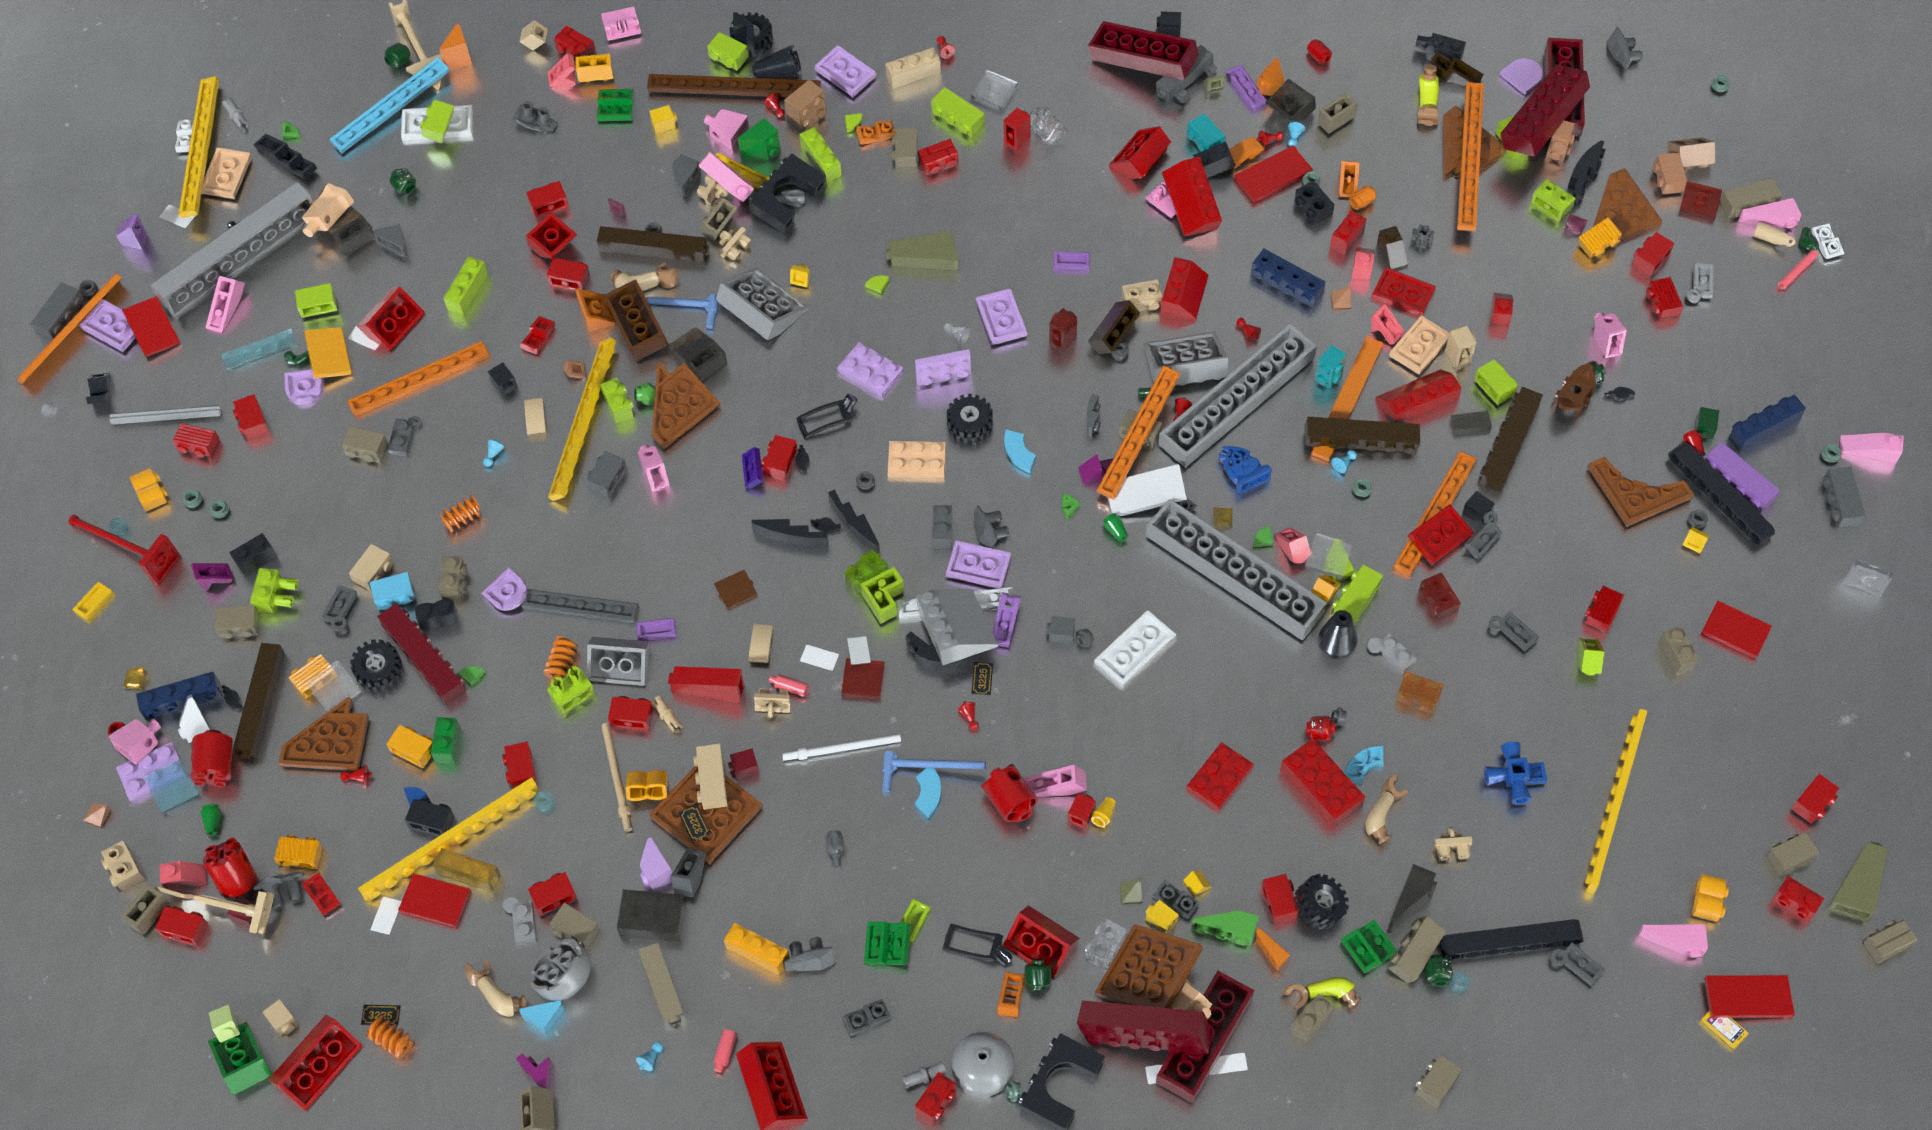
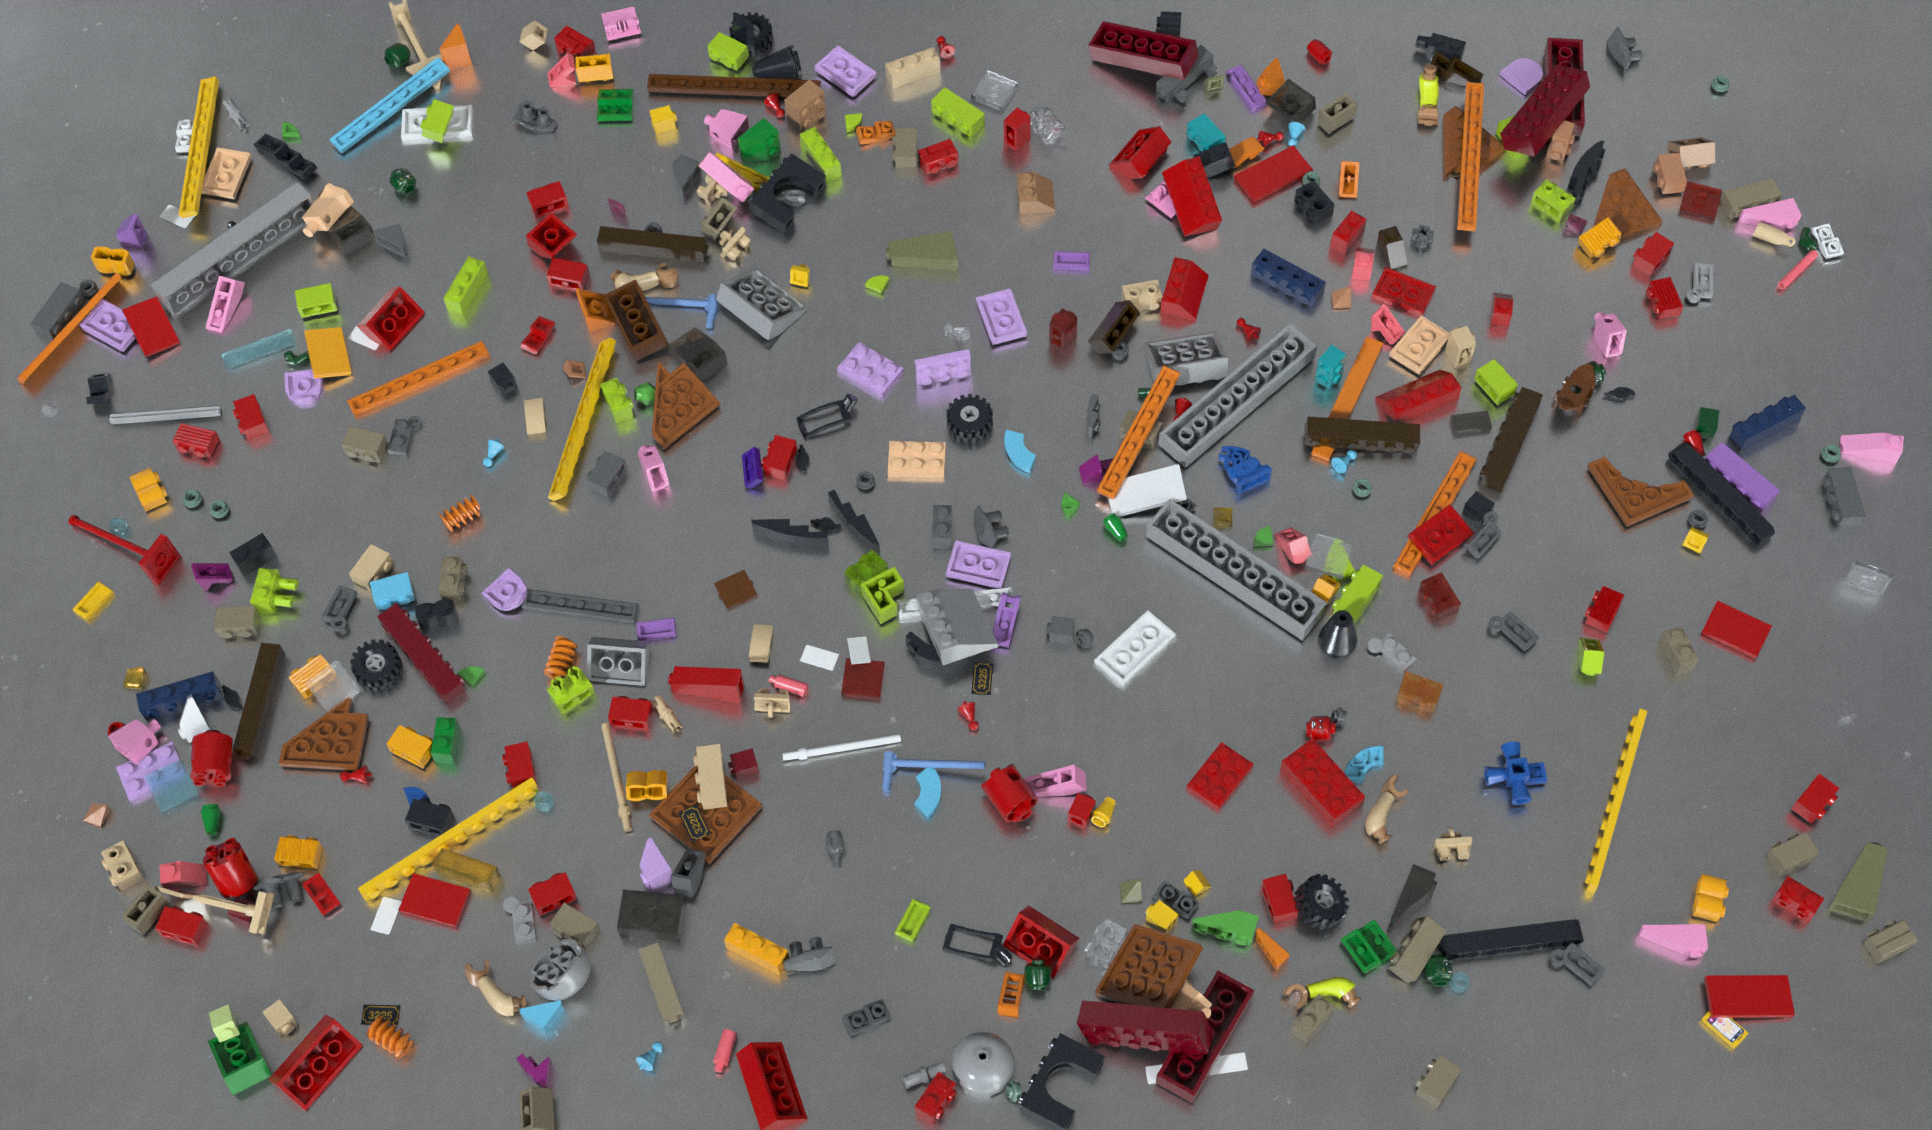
(112, 261): none -> light orange brick
(887, 943): green slope -> none
(1034, 193): none -> medium nougat slope
(1362, 197): orange brick -> none

